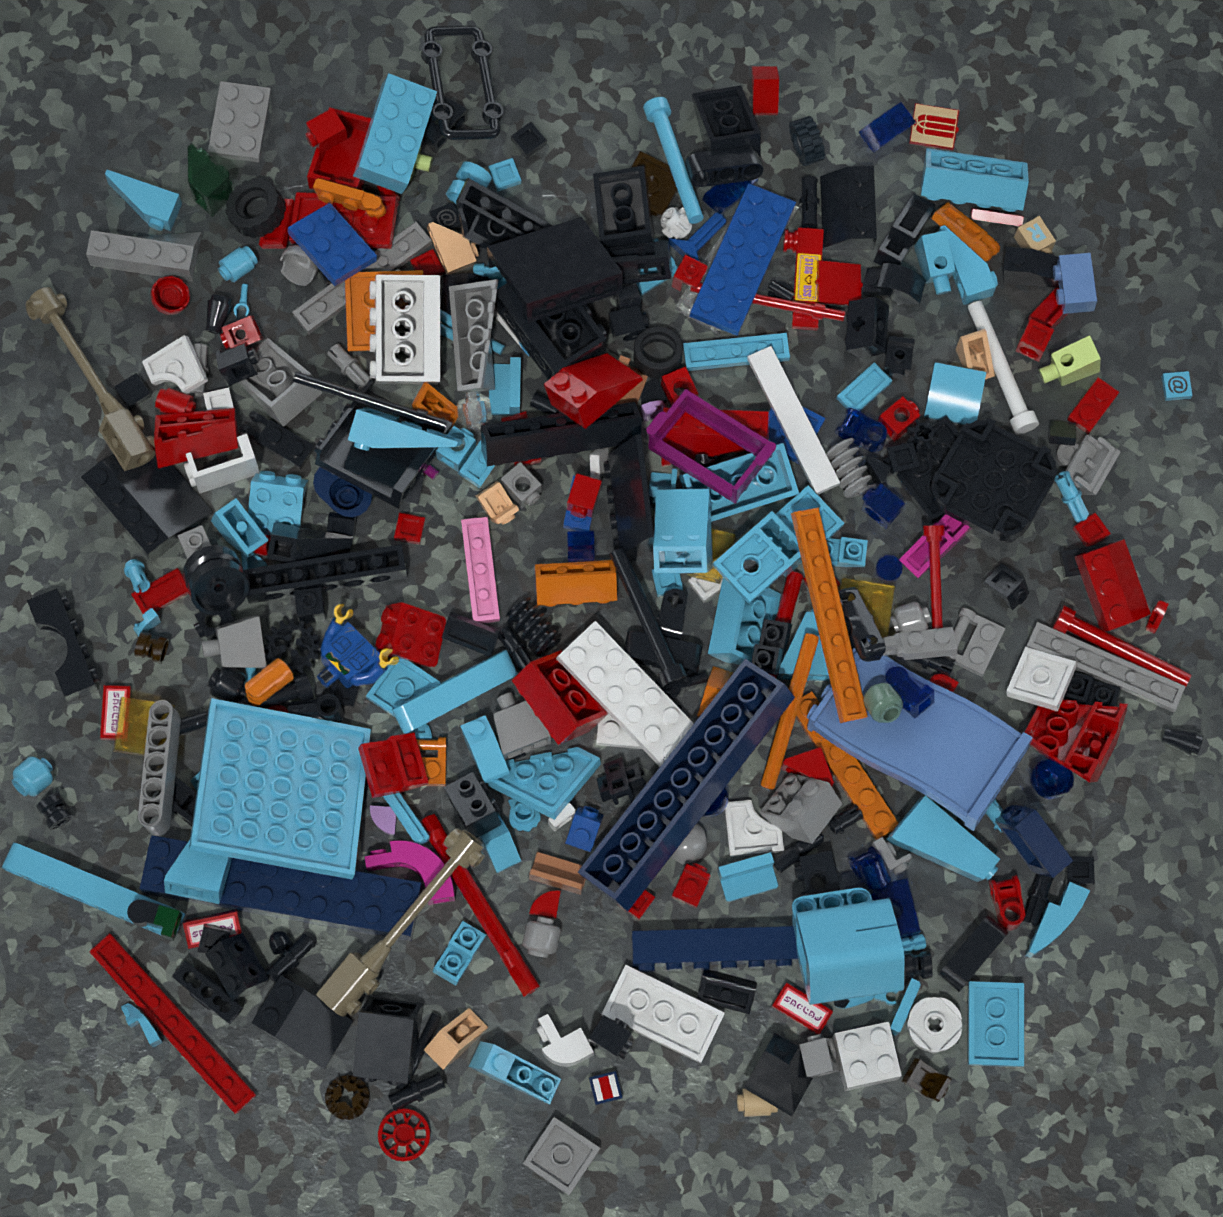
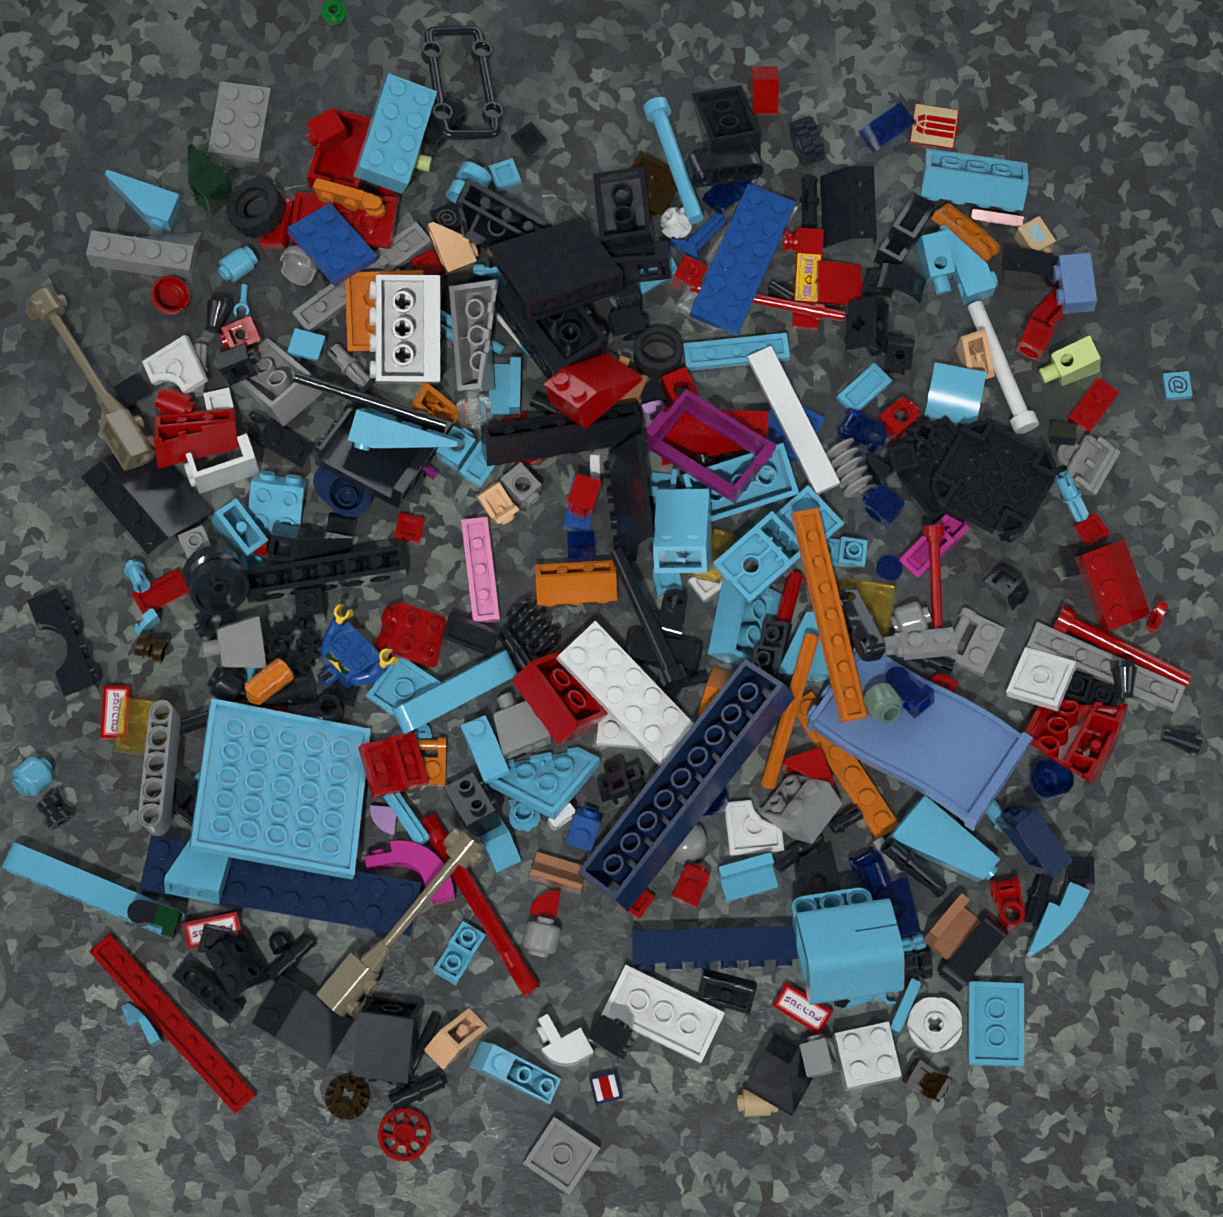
(306, 345): none -> medium azure panel
(337, 18): none -> green plate
(913, 867): none -> black pin
(952, 928): none -> nougat panel
(1124, 677): none -> black cone

